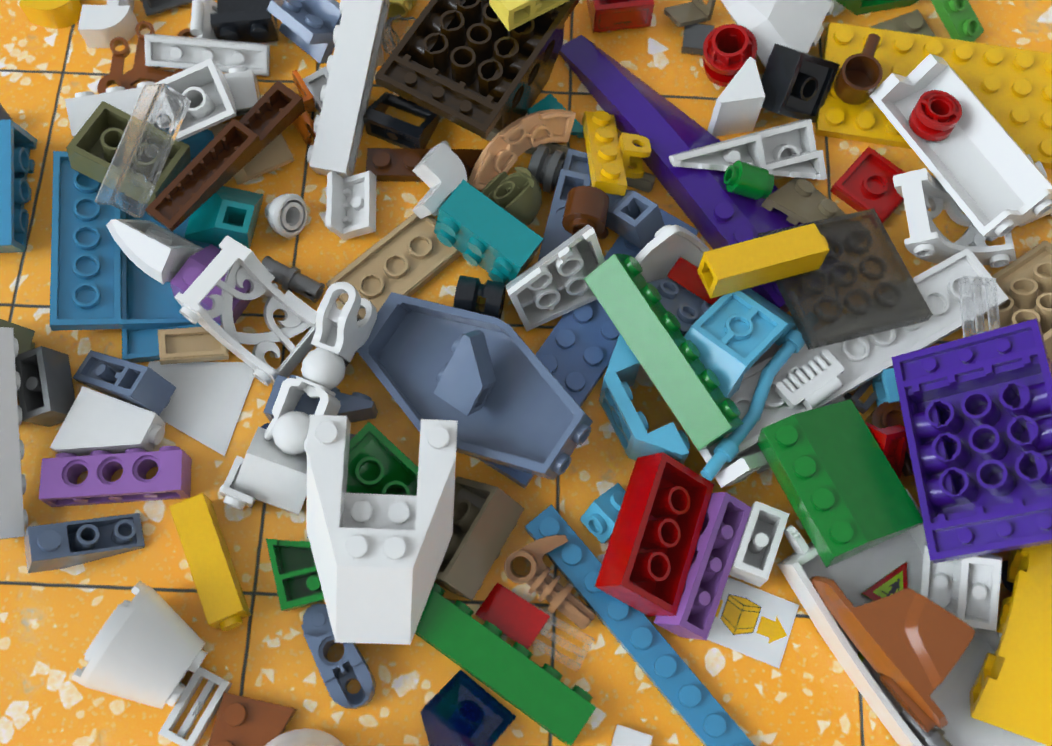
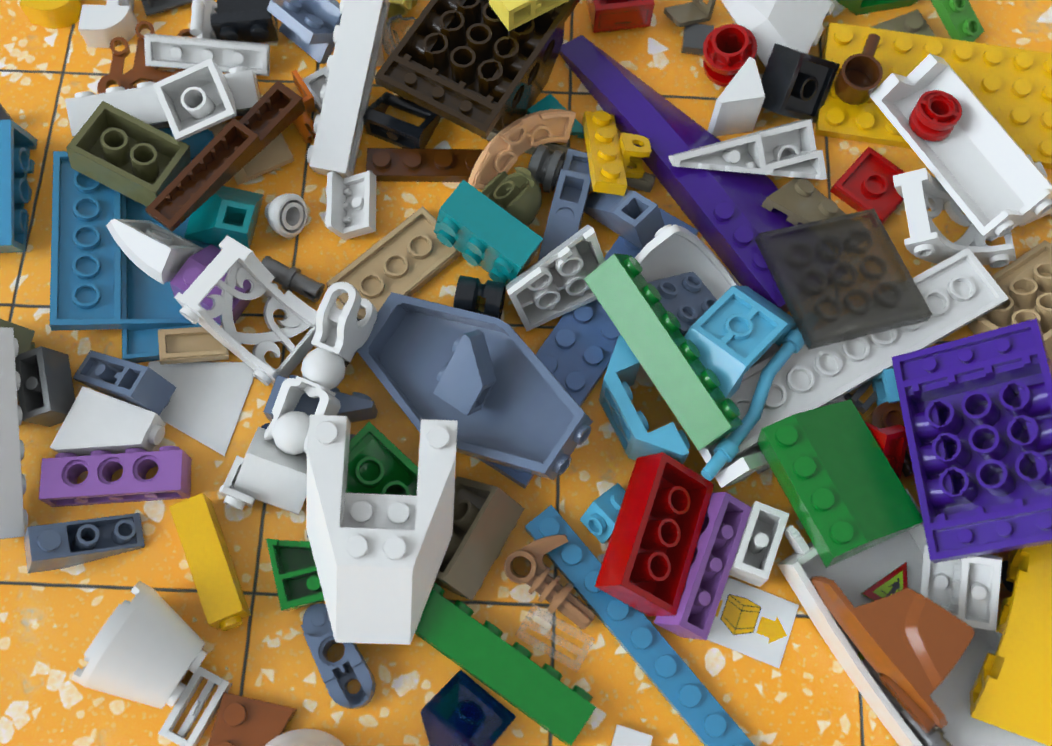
(143, 149): clear panel -> none
(442, 174): white brick -> none
(512, 615): red sticker -> none
(584, 207): reddish brown piece -> none
(686, 275): red sticker -> none
(748, 180): green brick -> none
(762, 260): yellow brick -> none
(814, 390): white piece -> none
(979, 309): clear tile -> none

